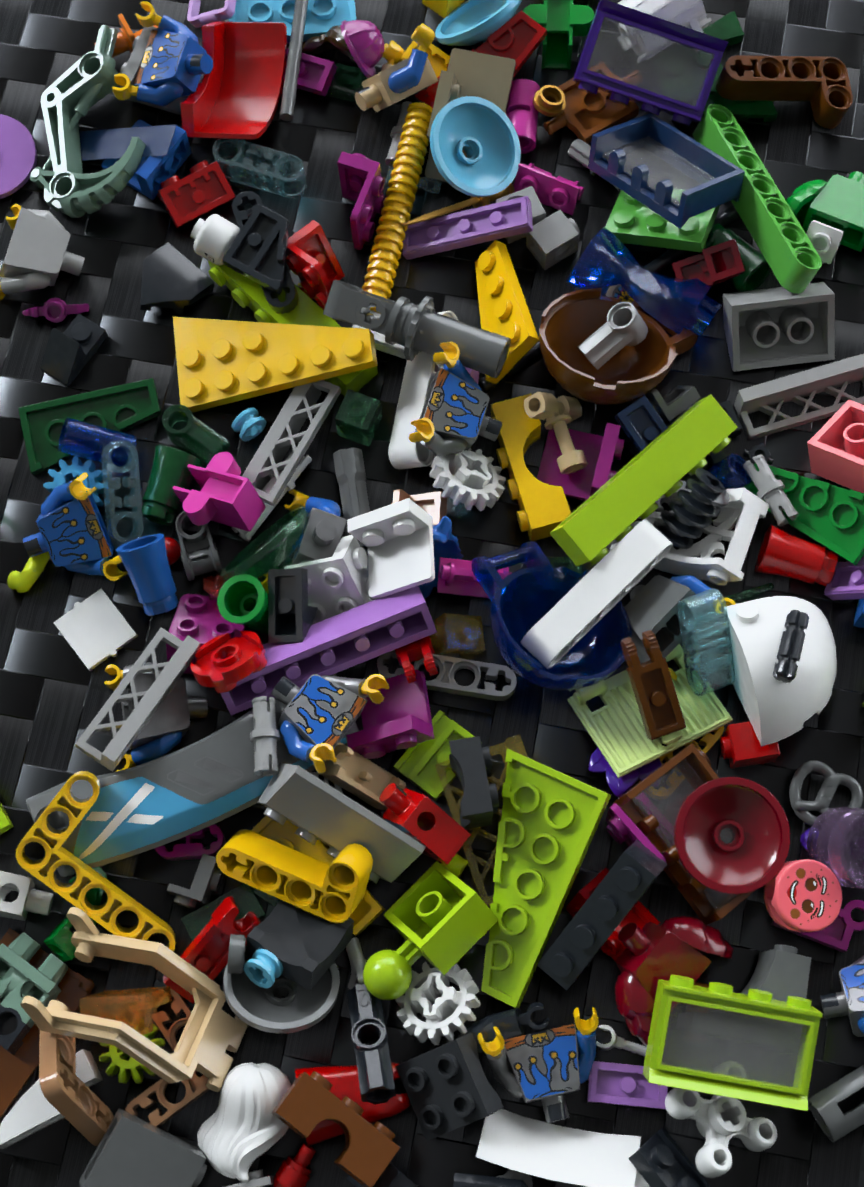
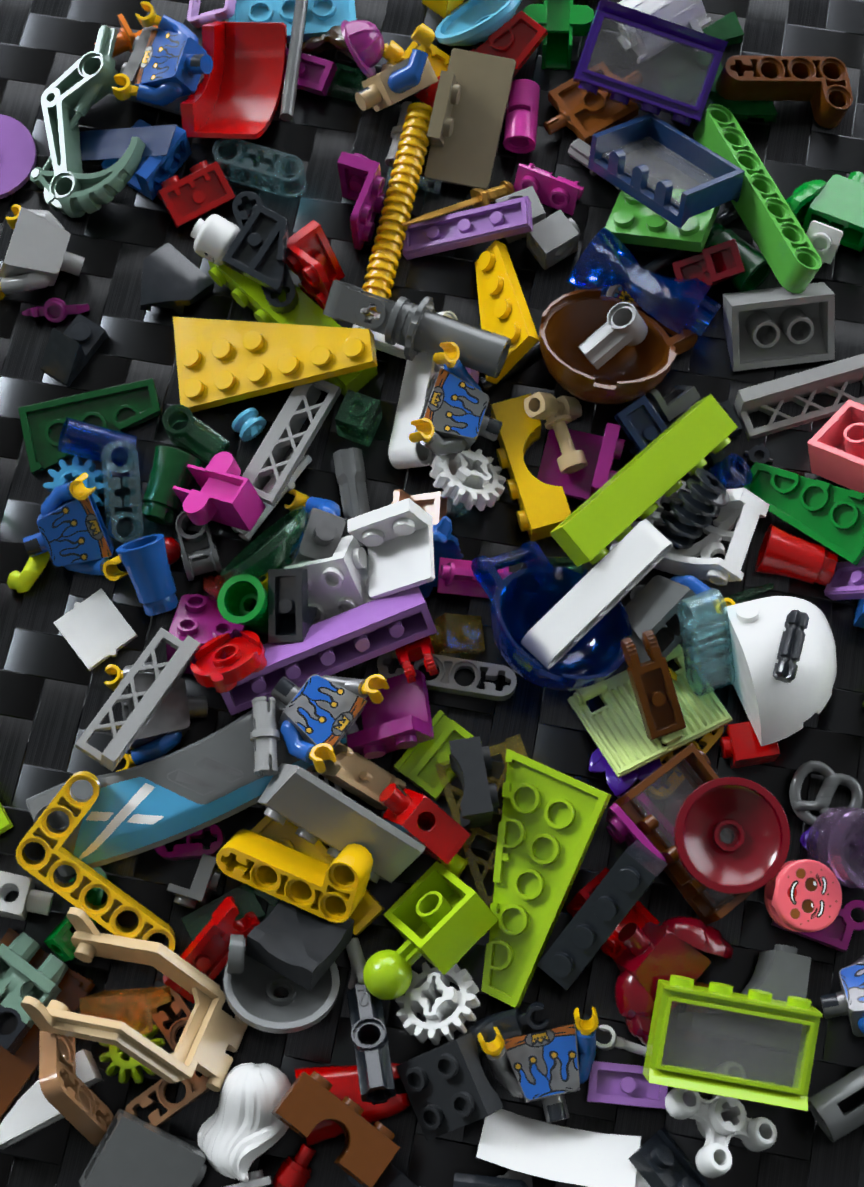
(263, 968): medium azure bush -> none
(486, 138): medium azure dish -> none
(550, 101): pearl gold plate -> none
(770, 490): light grey pin -> none

